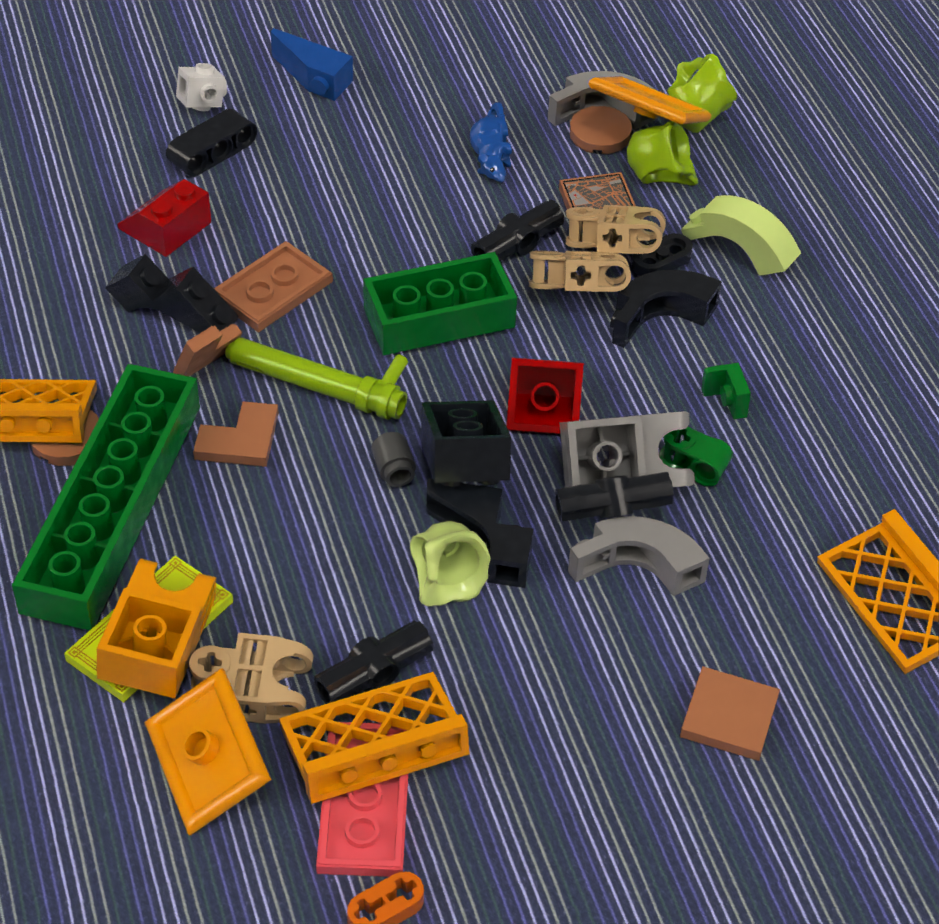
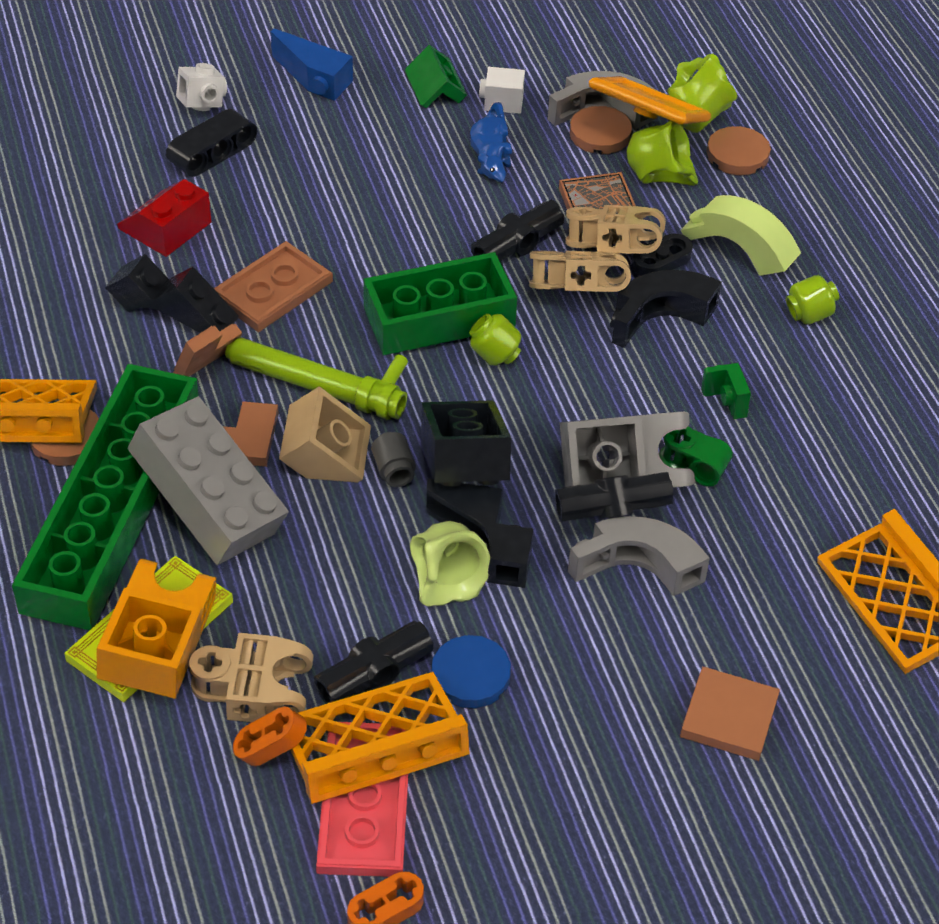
(207, 480): none -> light grey brick
(207, 751): light orange piece -> none
(269, 736): none -> orange beam
(325, 439): none -> tan slope
(432, 75): none -> green panel
(472, 670): none -> blue tile
(495, 339): none -> lime head
(503, 86): none -> white brick
(543, 394): red slope -> none
(738, 150): none -> nougat tile
(812, 299): none -> lime head

